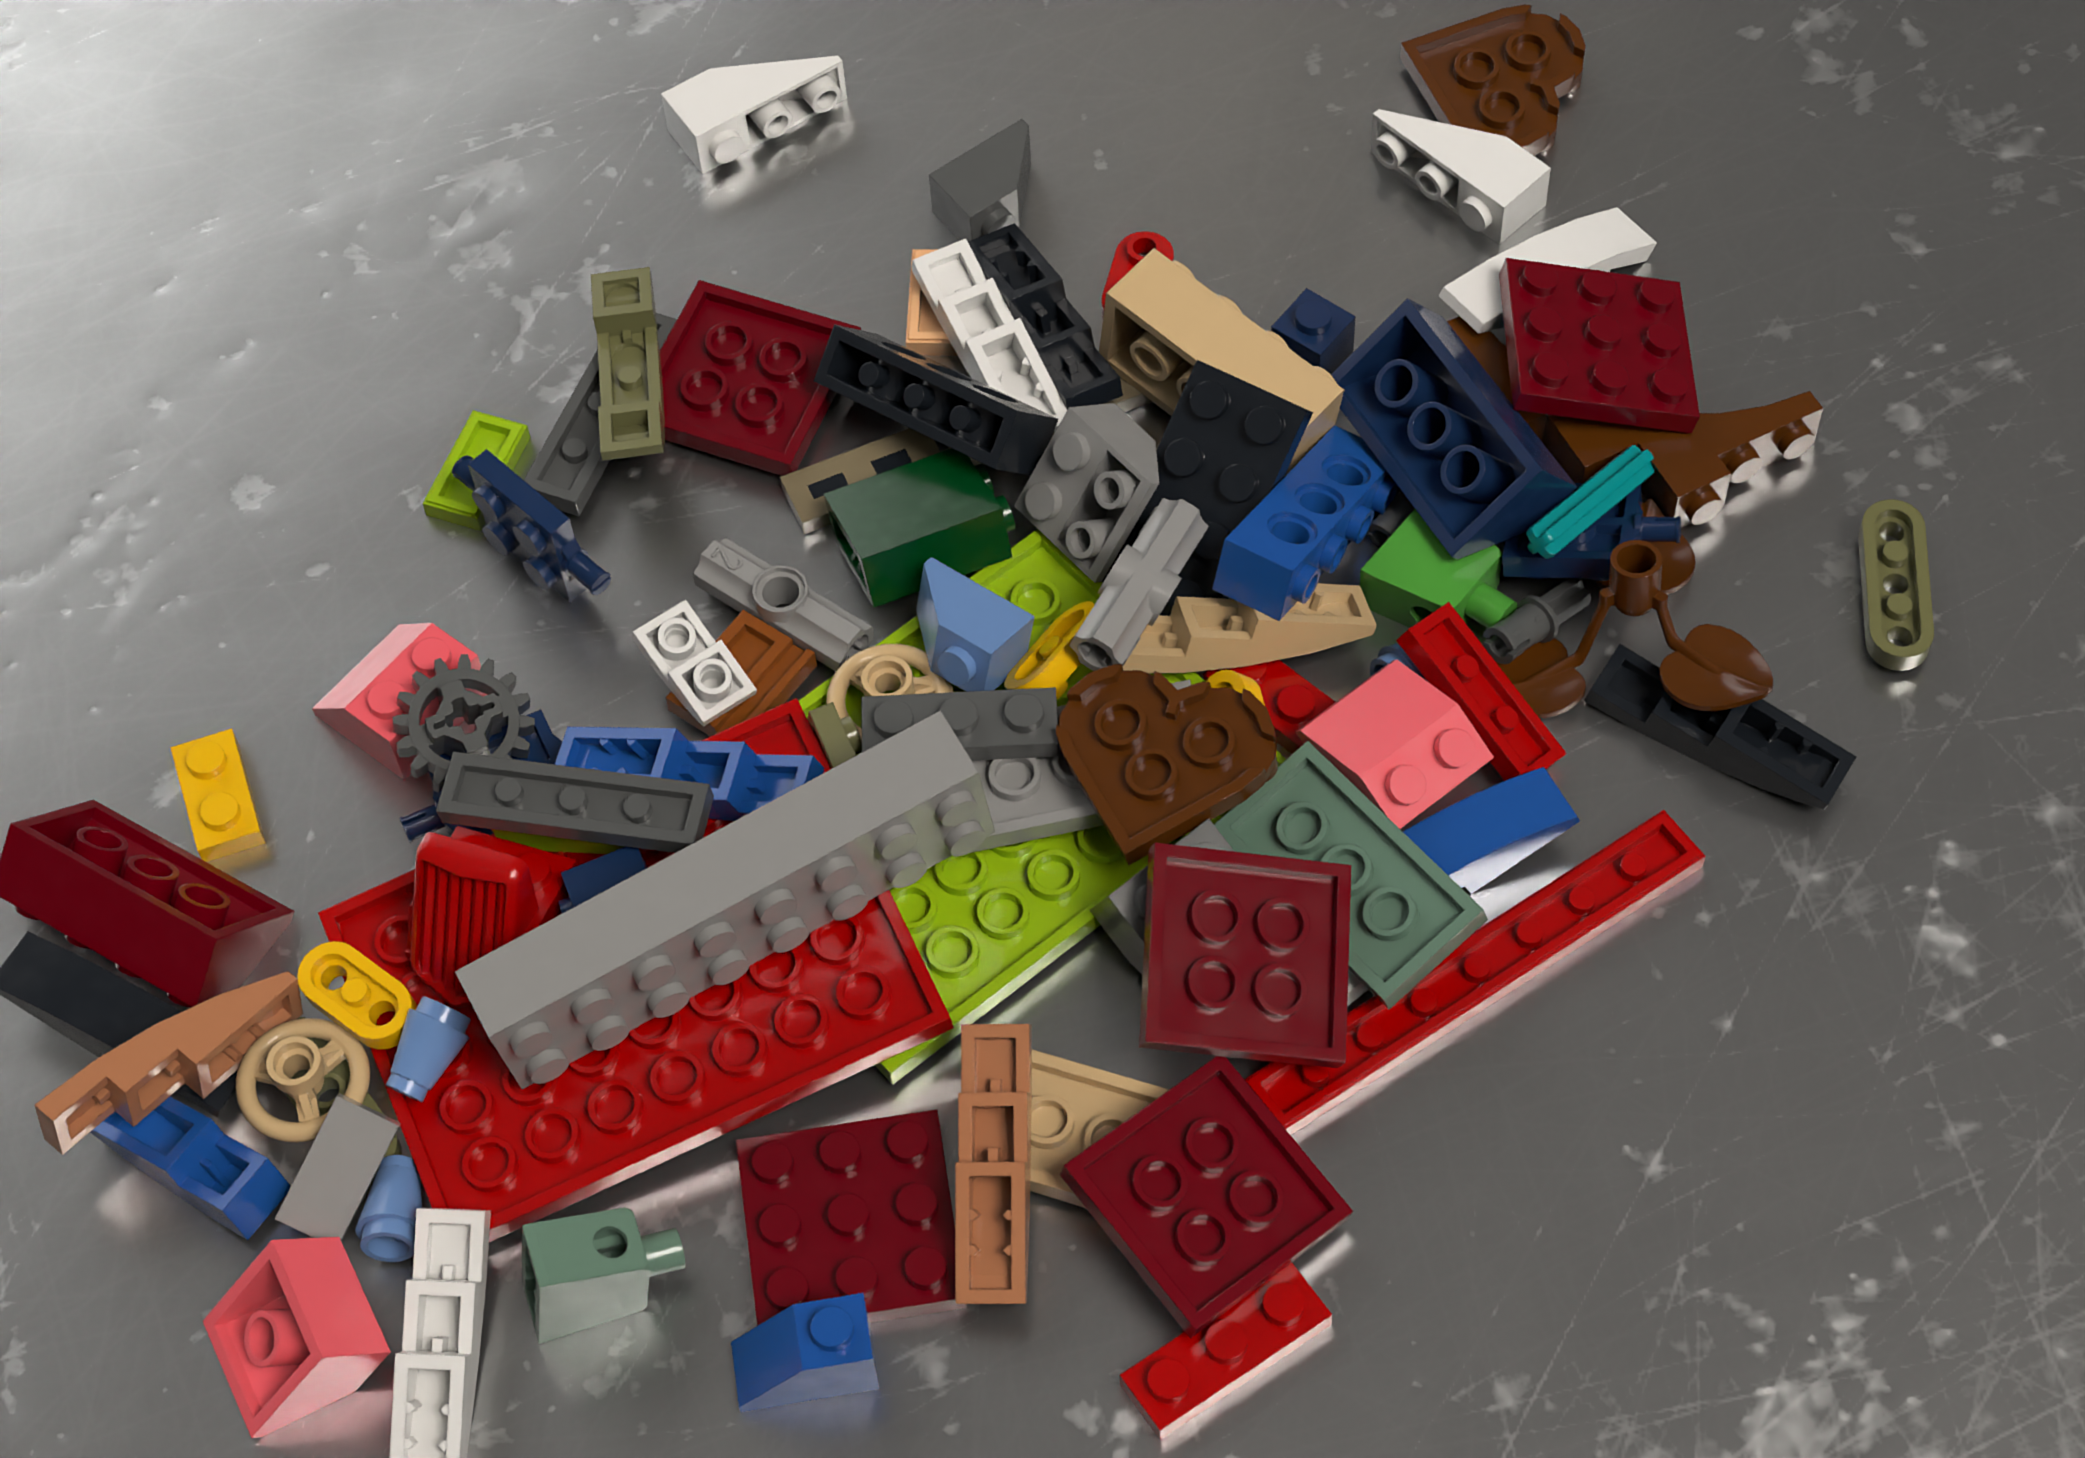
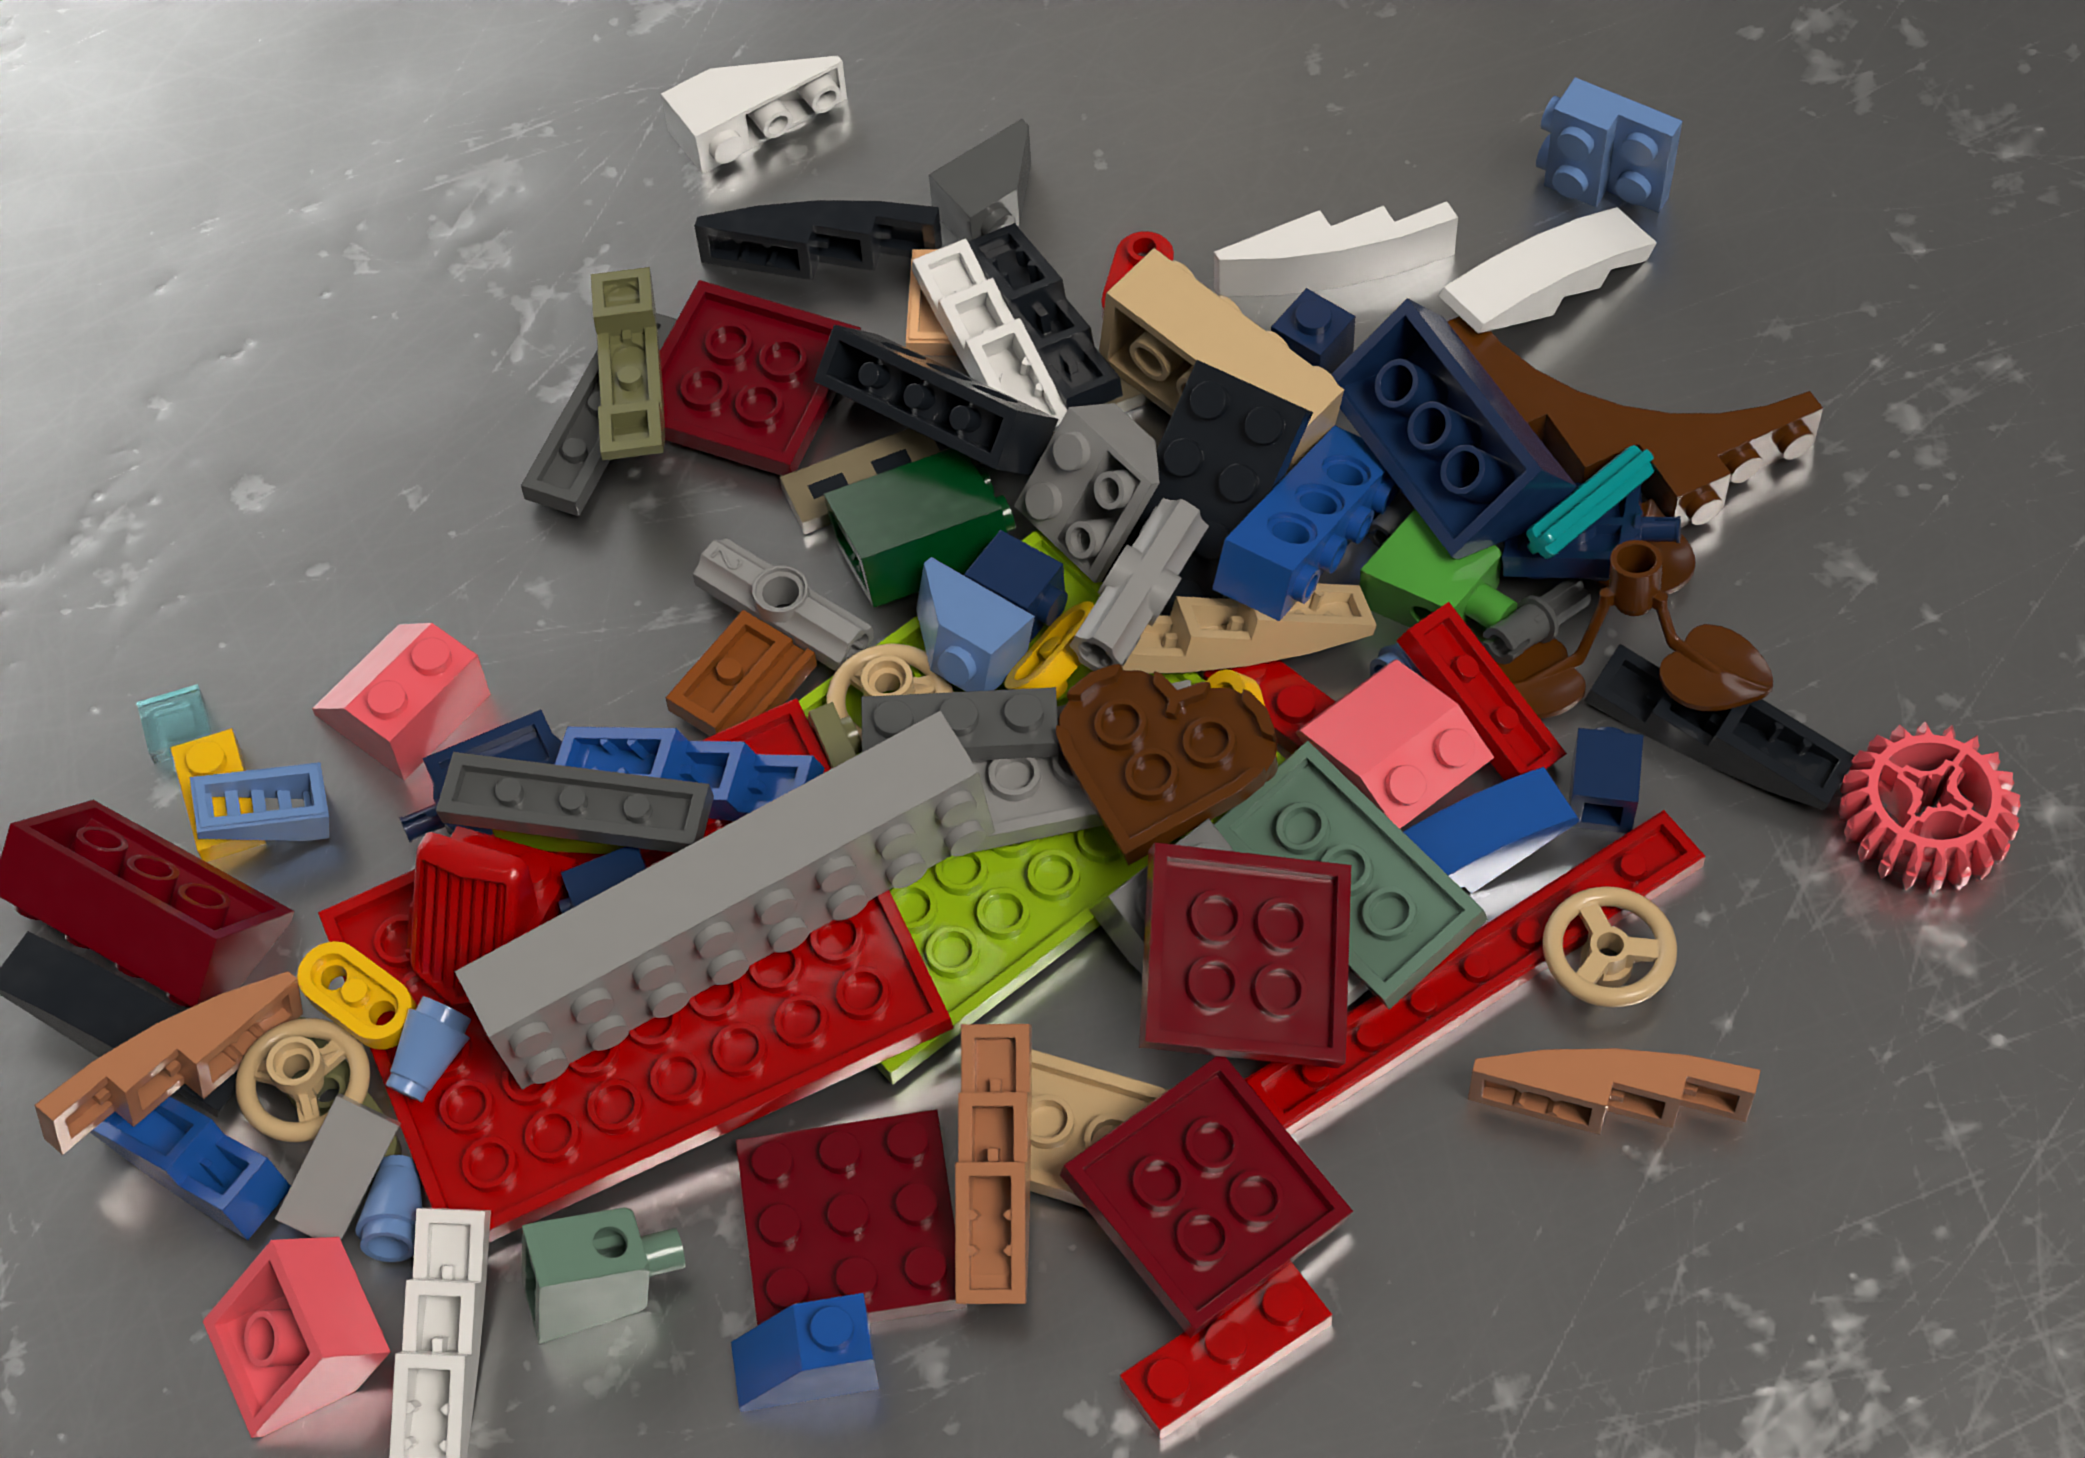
(173, 721): none -> clear light blue tile
(283, 783): none -> medium blue slope
(452, 499): lime tile -> none
(487, 713): dark grey gear -> none
(529, 528): dark blue plate -> none
(693, 663): white slope -> none
(799, 235): none -> black slope
(1022, 577): none -> dark blue brick
(1328, 257): none -> white slope
(1468, 170): white slope -> none
(1500, 73): reddish brown plate -> none
(1583, 1084): none -> nougat slope
(1598, 346): dark red plate -> none
(1602, 975): none -> tan piece
(1606, 779): none -> dark blue brick
(1608, 146): none -> medium blue plate
(1901, 566): olive plate -> none
(1946, 839): none -> coral gear

